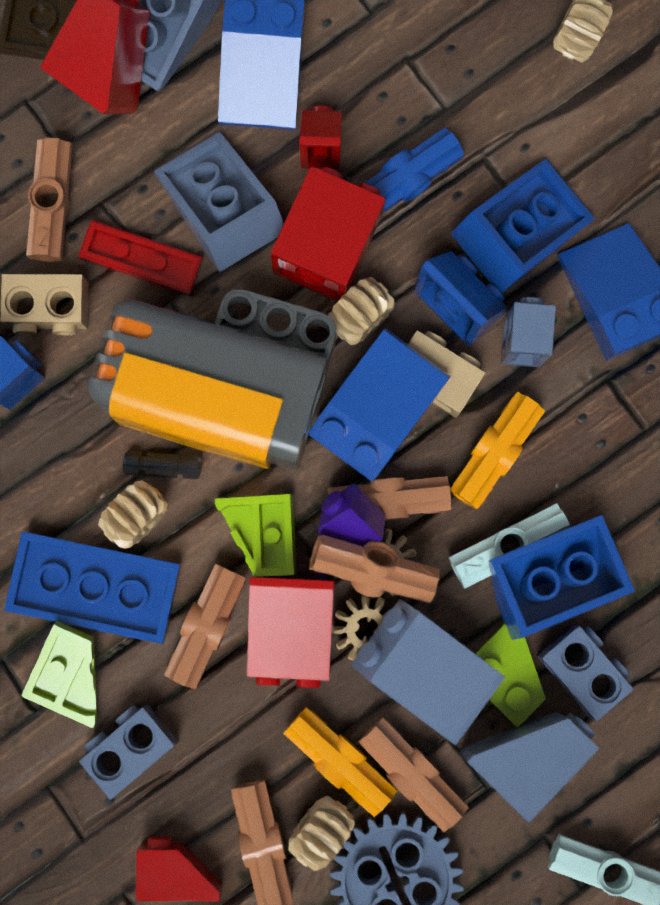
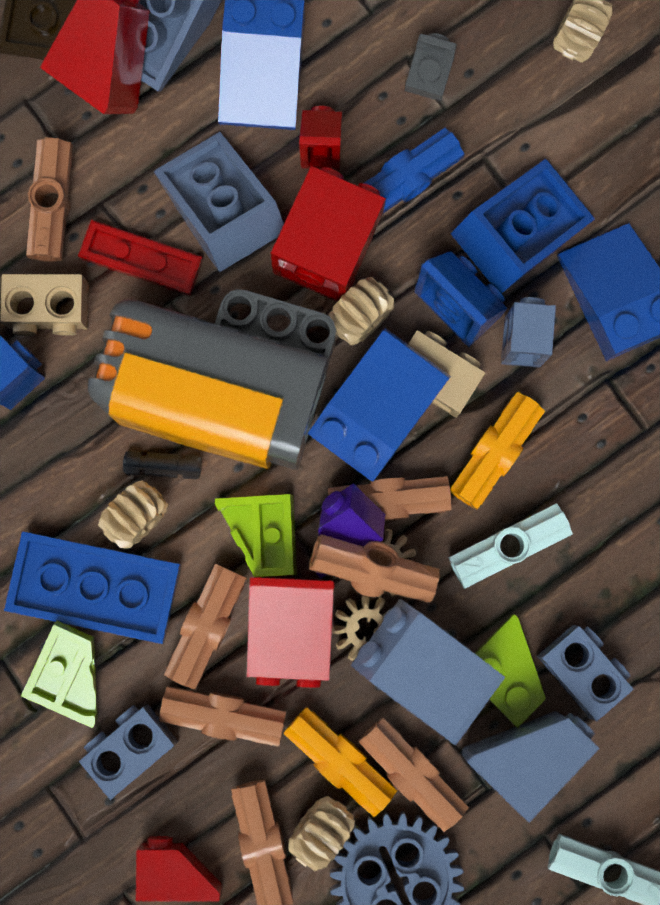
(222, 716): none -> nougat piece
(431, 66): none -> dark grey bracket
(558, 578): blue slope -> none

